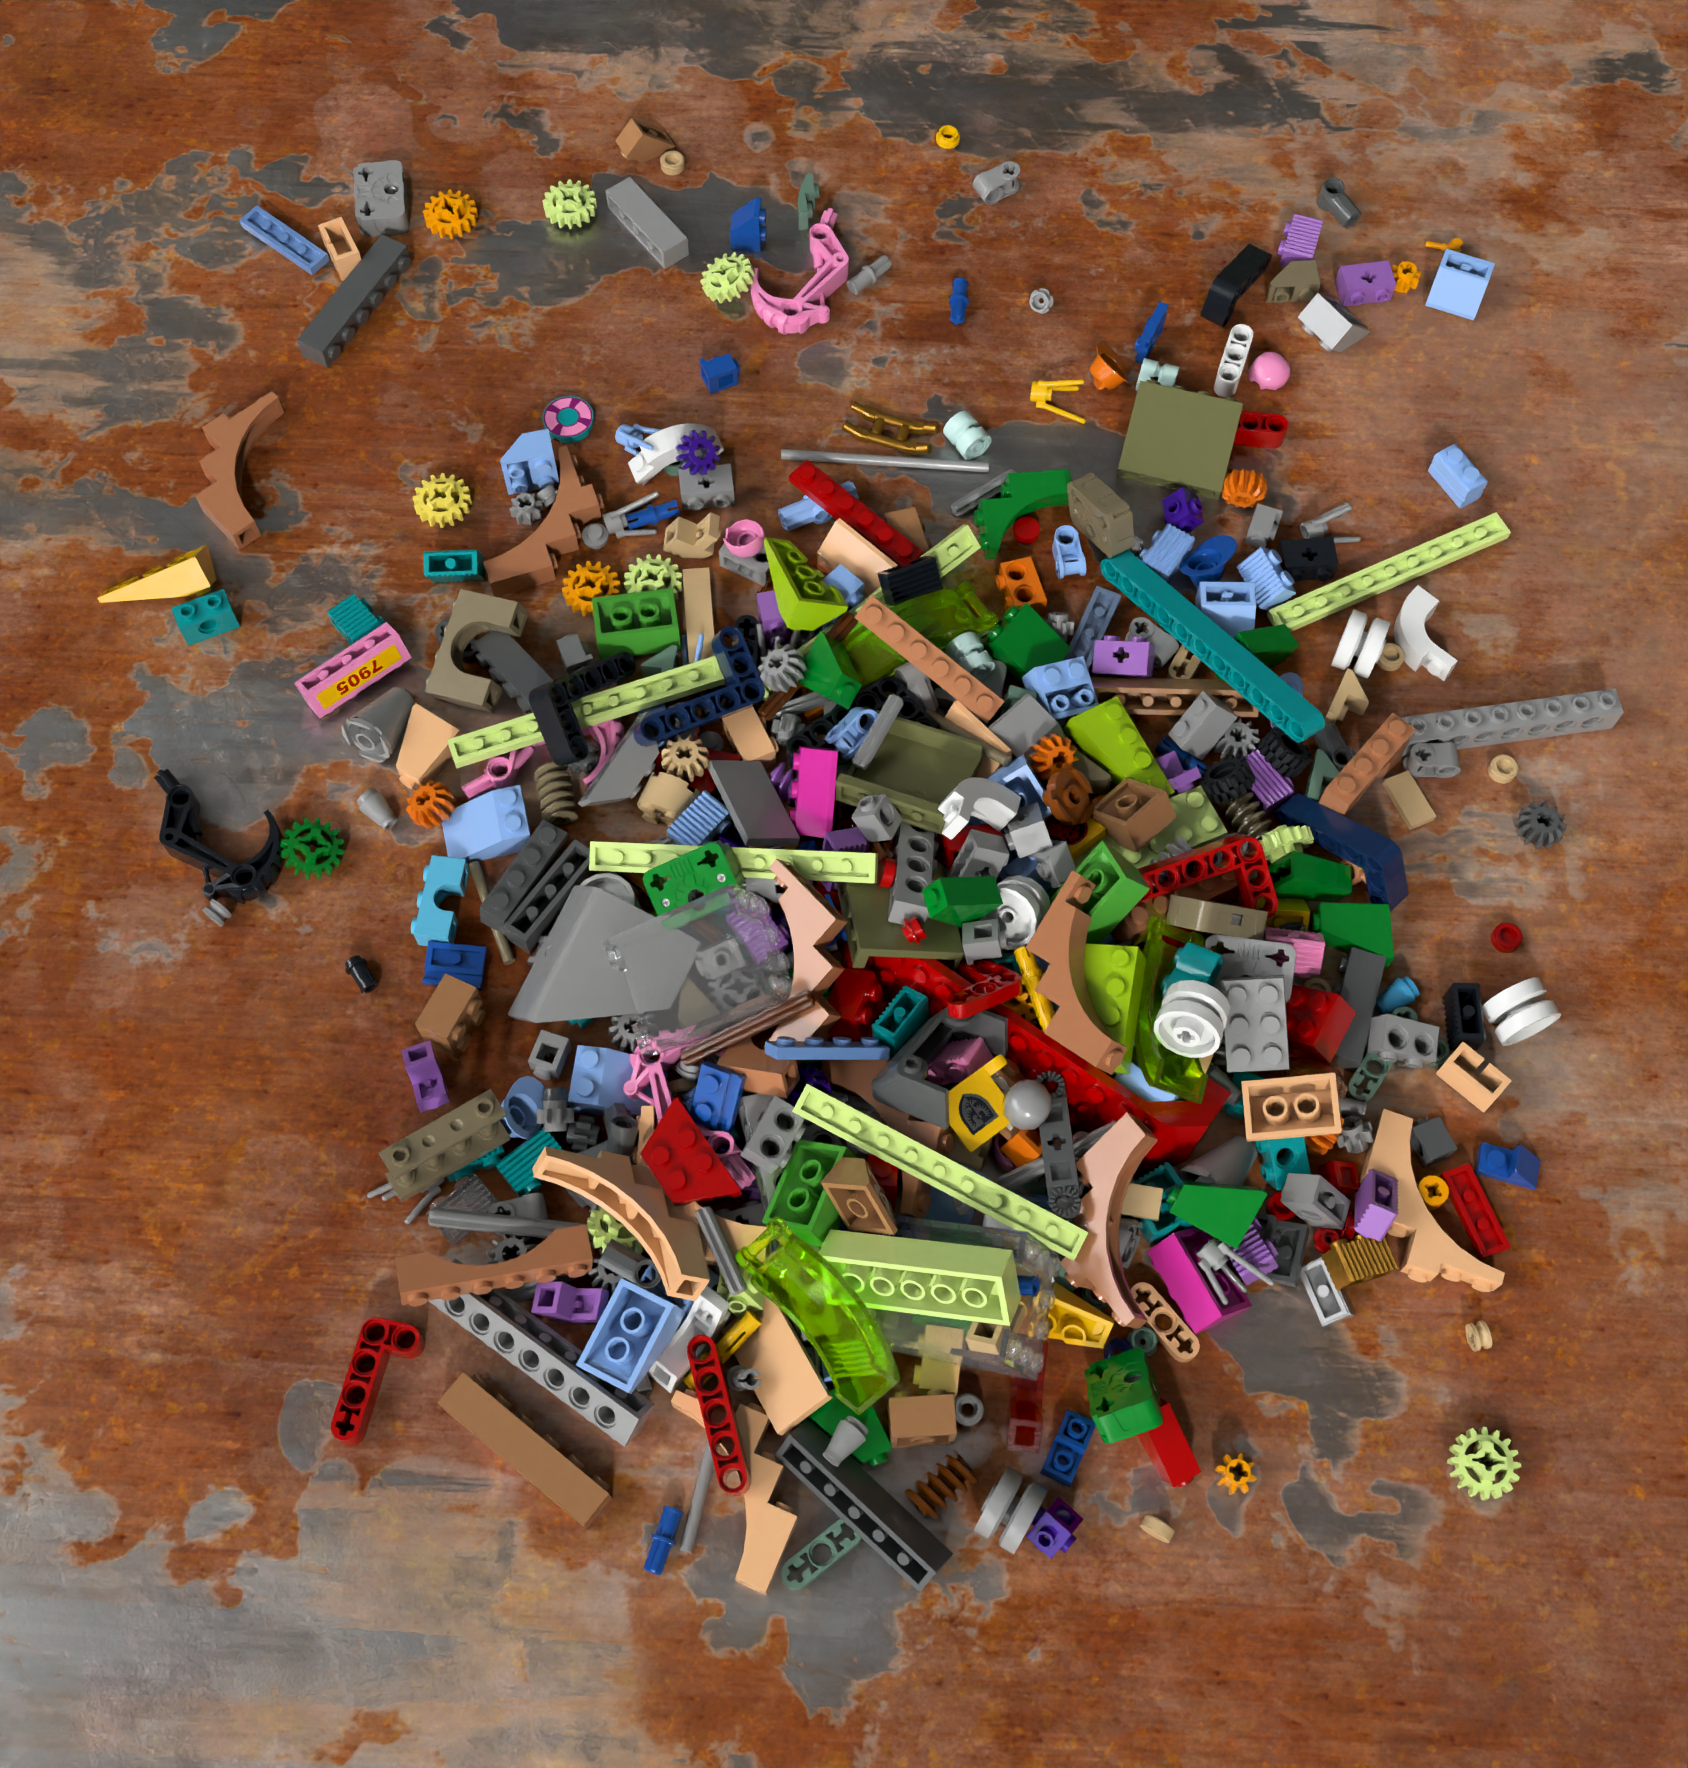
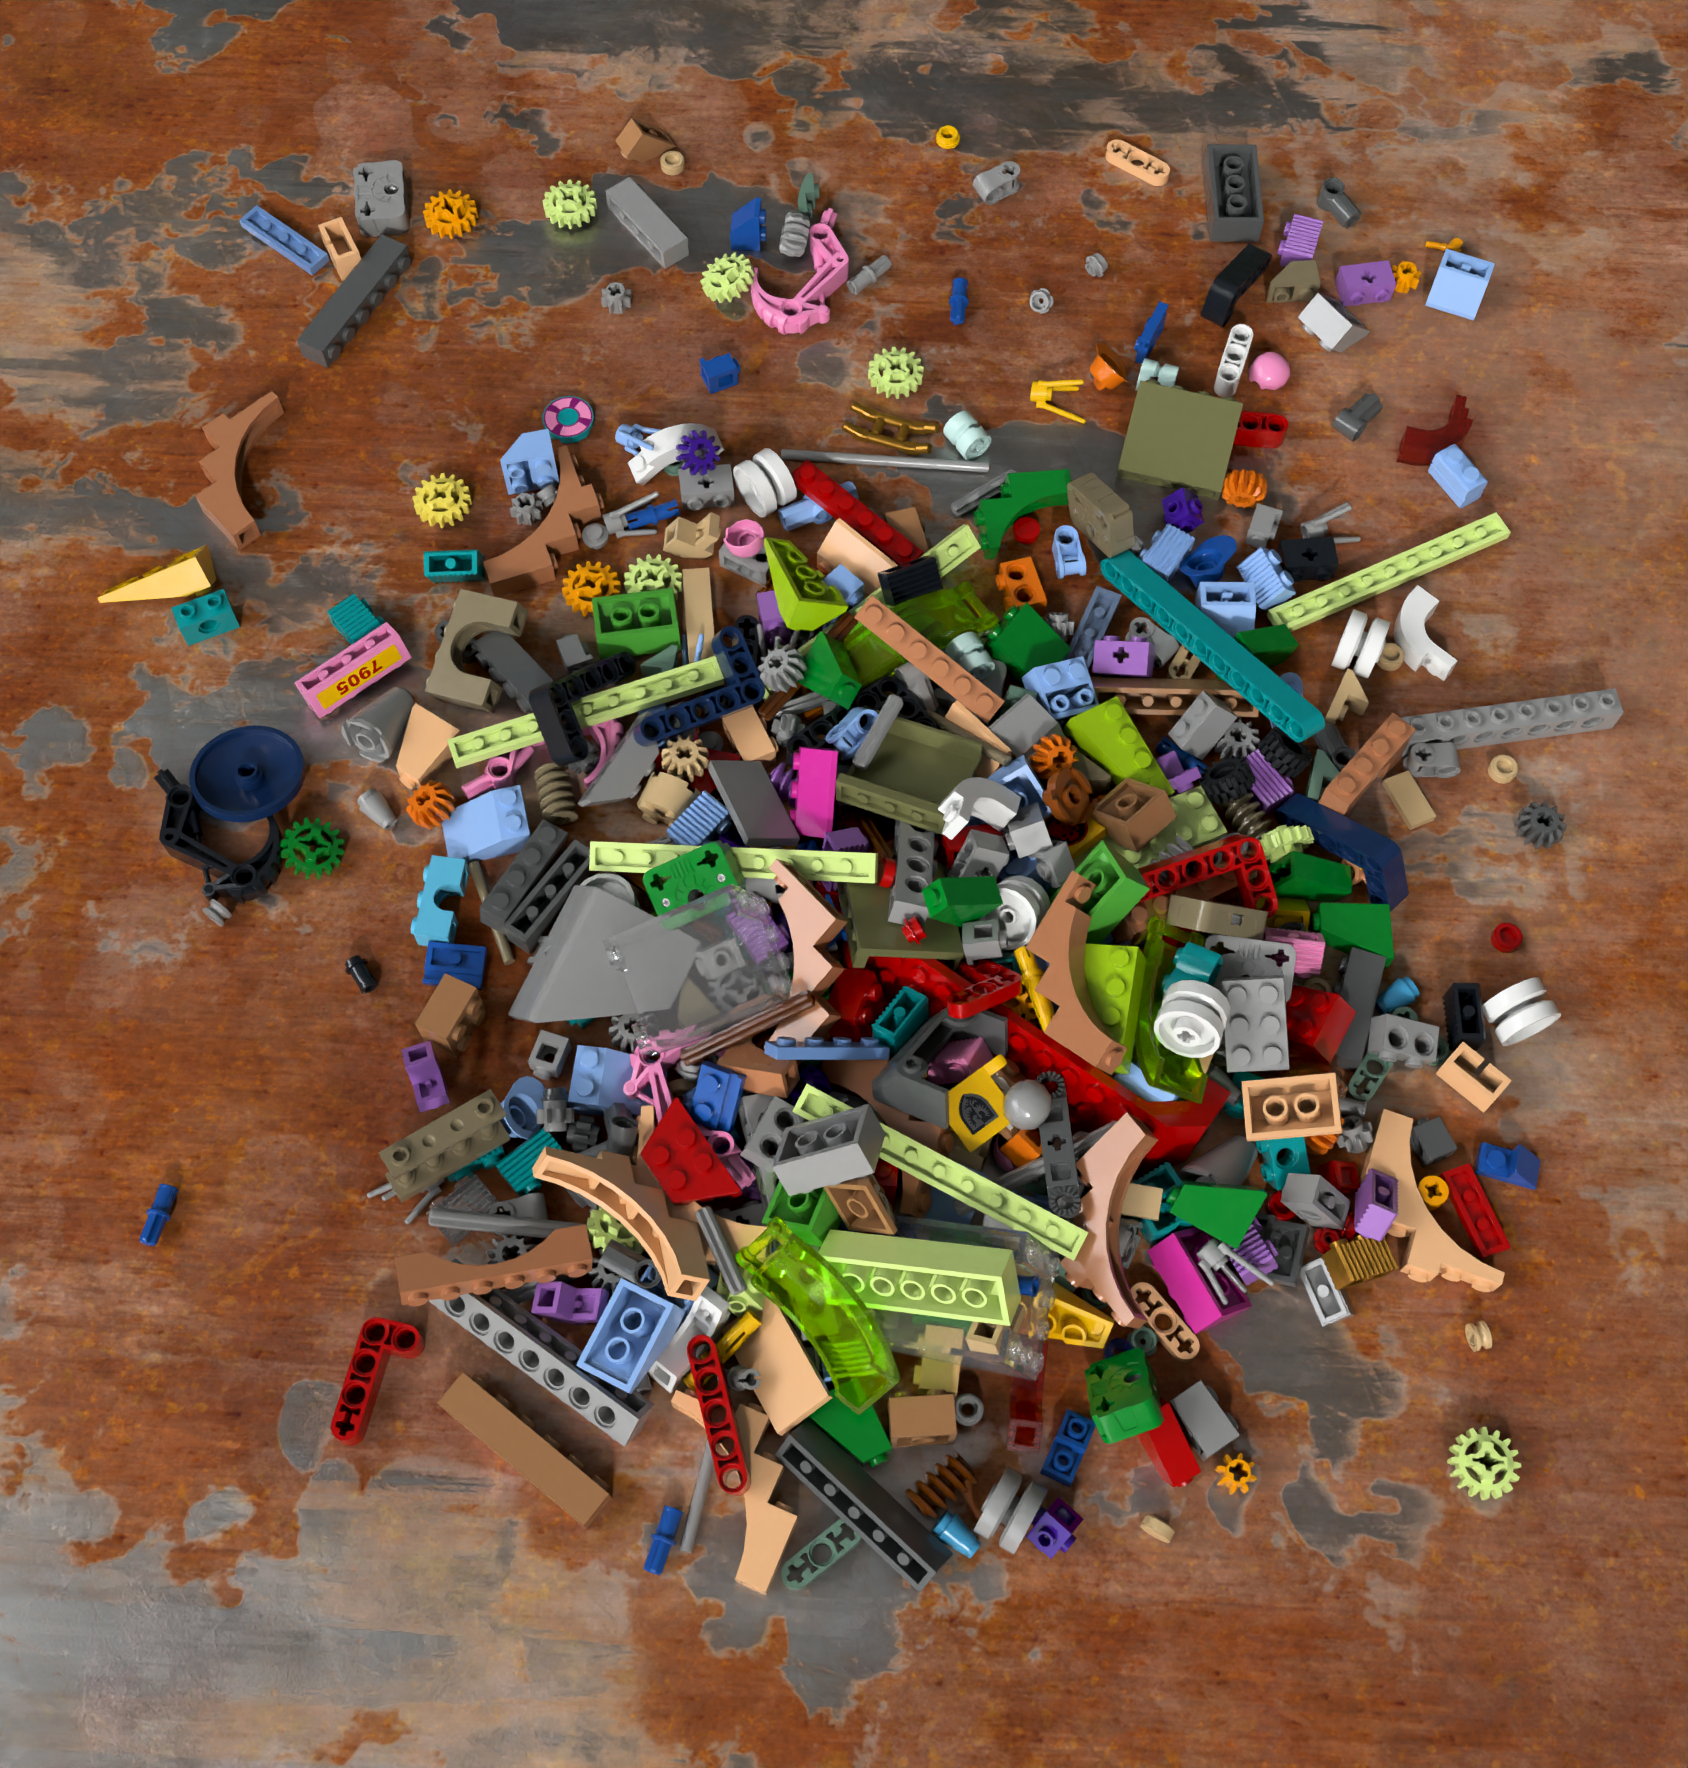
(158, 1214): none -> blue axle
(247, 773): none -> dark blue dish
(616, 298): none -> light grey gear
(765, 482): none -> white wheel
(794, 234): none -> light grey gear
(829, 1150): none -> light grey brick
(846, 1439): light grey cone -> none
(877, 818): light grey brick -> none
(895, 372): none -> yellowish green gear
(956, 1534): none -> dark azure cone
(1096, 265): none -> light grey plate
(1117, 154): none -> light nougat beam
(1204, 1420): none -> light grey brick
(1233, 193): none -> dark grey brick
(1354, 420): none -> dark grey piece
(1421, 445): none -> clear red arch

